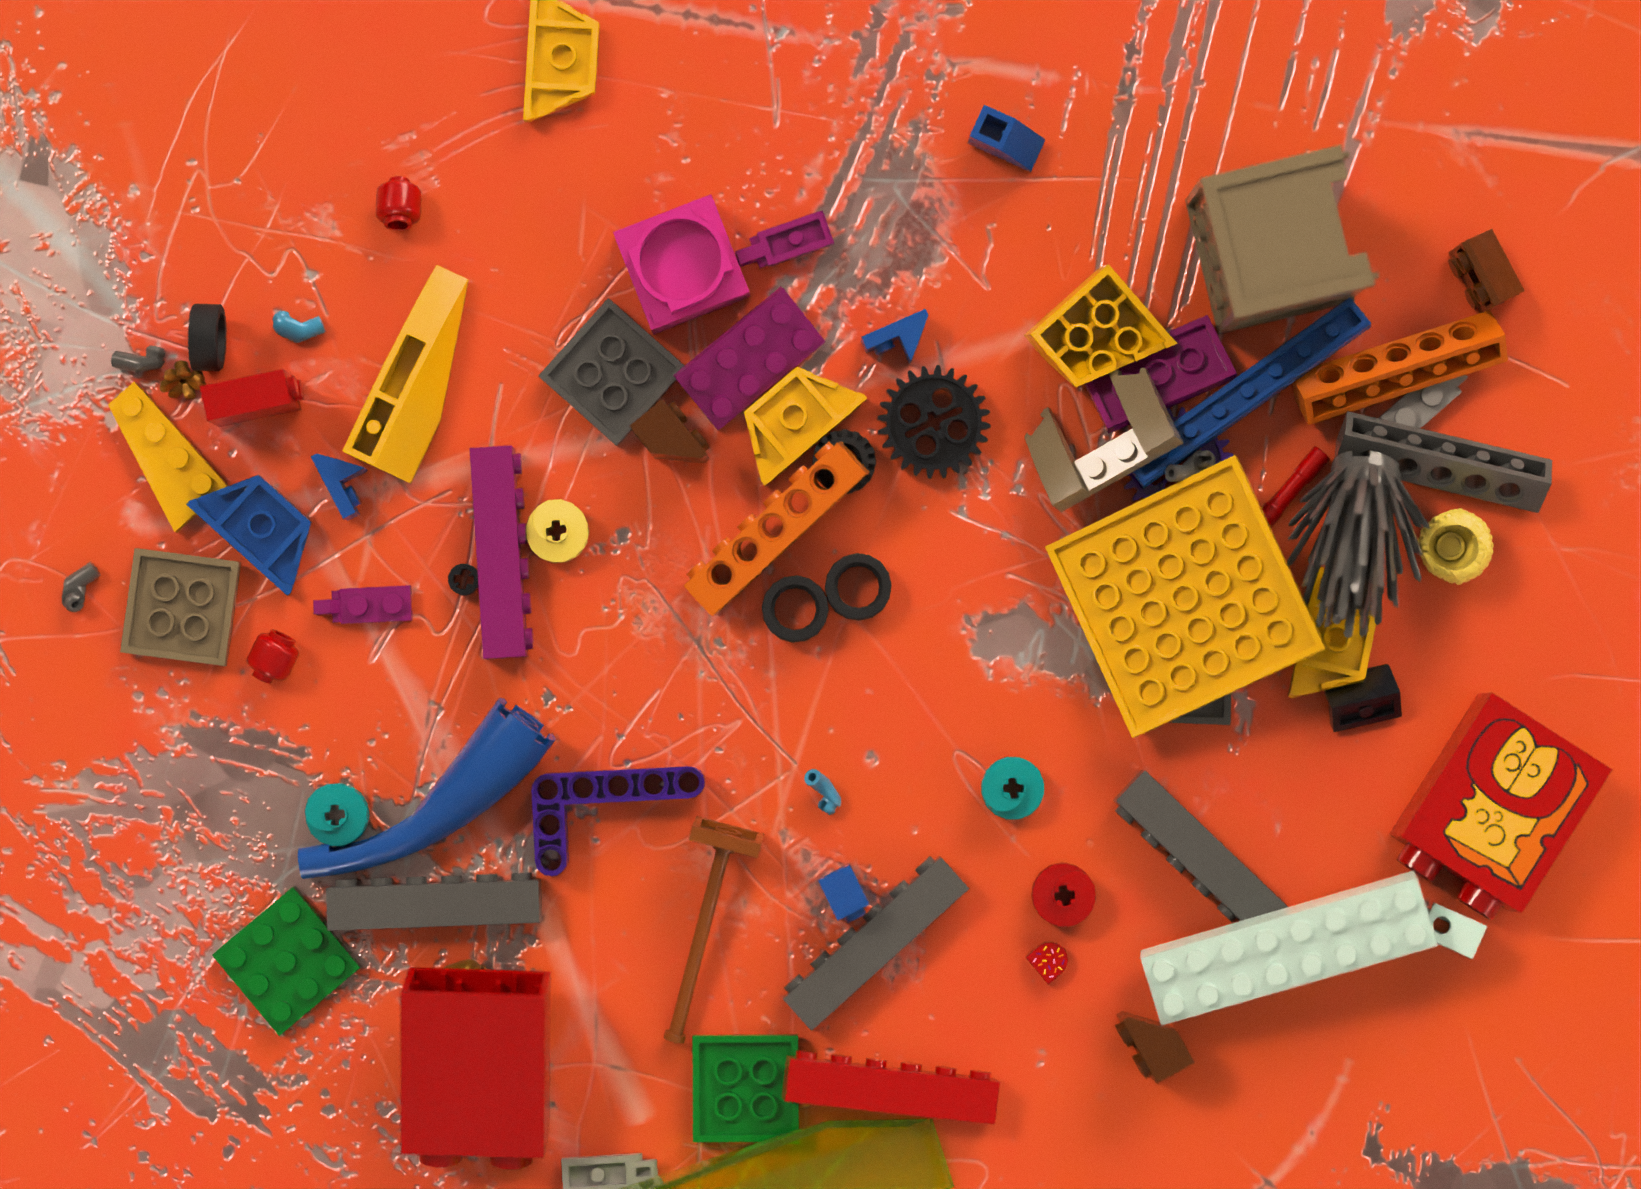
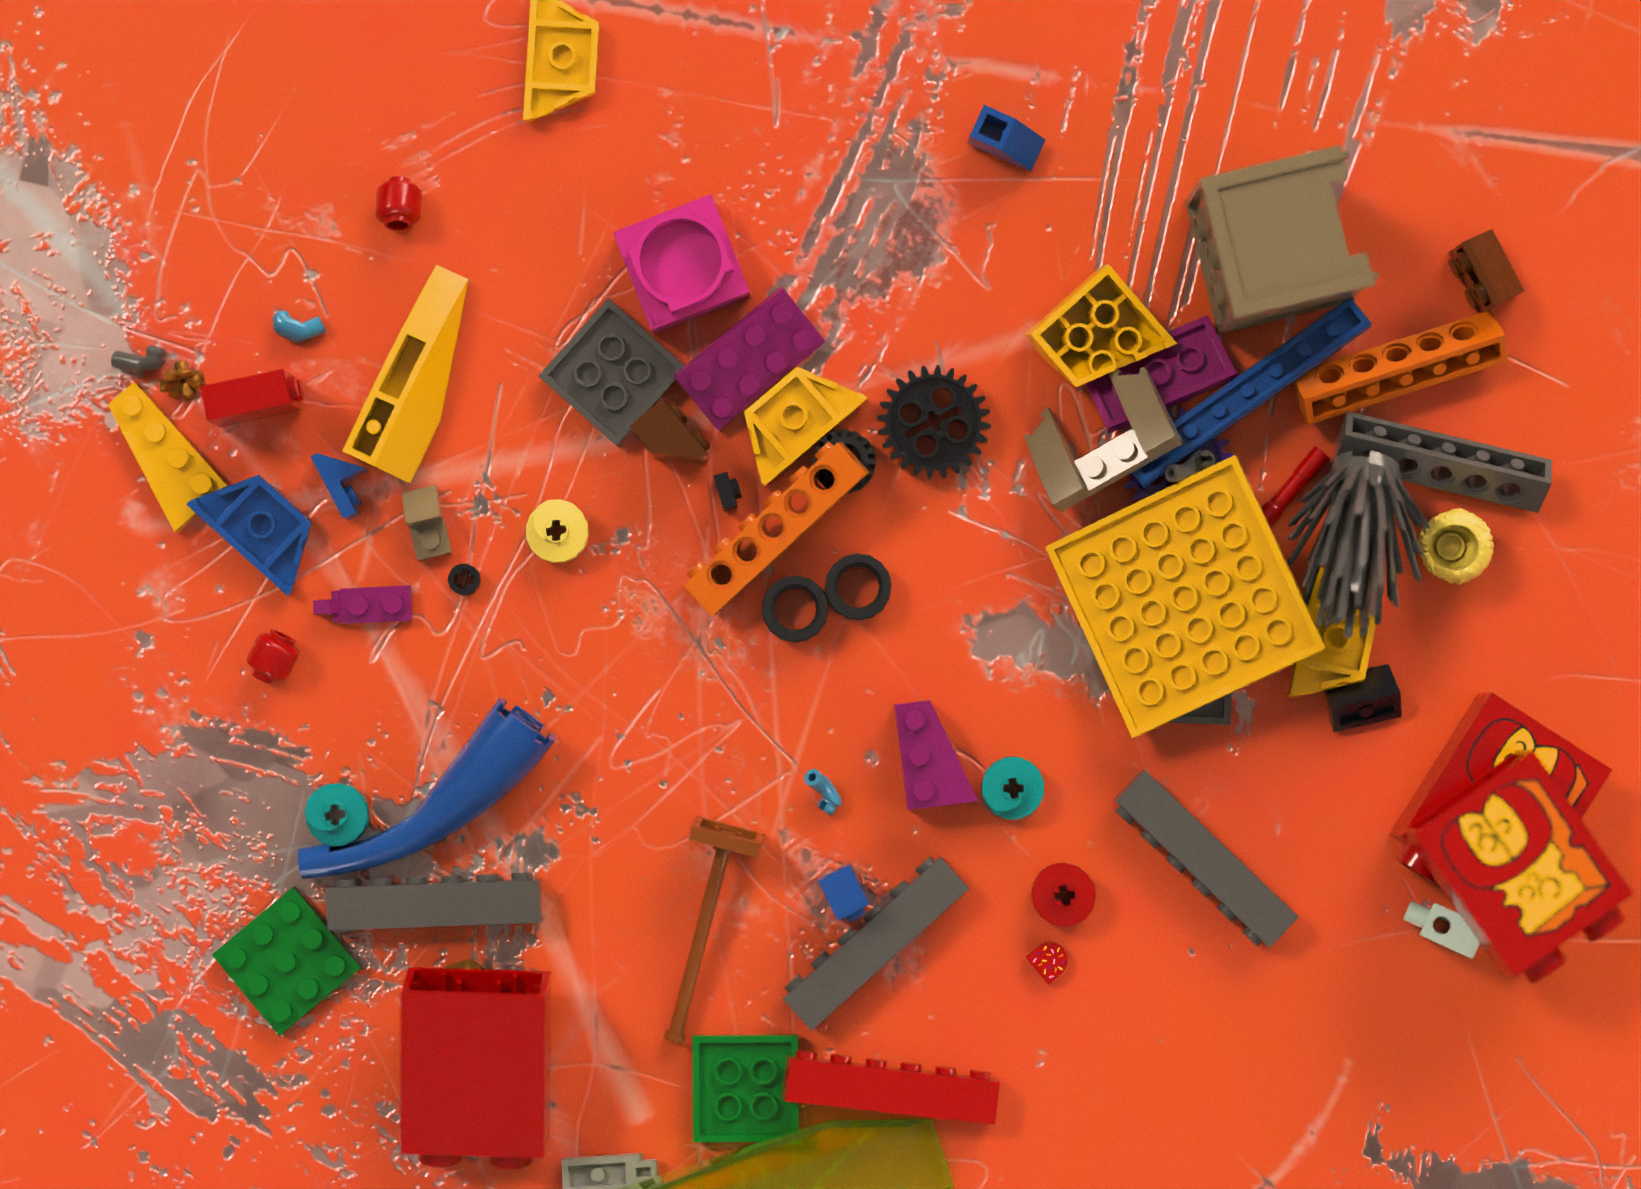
(75, 587): dark grey arm -> none
(180, 607): dark tan plate -> none
(207, 337): black tyre -> none
(426, 522): none -> dark tan slope
(499, 552): magenta brick -> none
(601, 794): dark purple beam -> none
(728, 490): none -> black plate
(787, 241): magenta hinge -> none
(905, 330): blue slope -> none
(928, 760): none -> magenta wedge
(1157, 1046): reddish brown slope -> none
(1288, 948): light aqua brick -> none
(1422, 405): light grey hinge -> none
(1520, 866): none -> brick

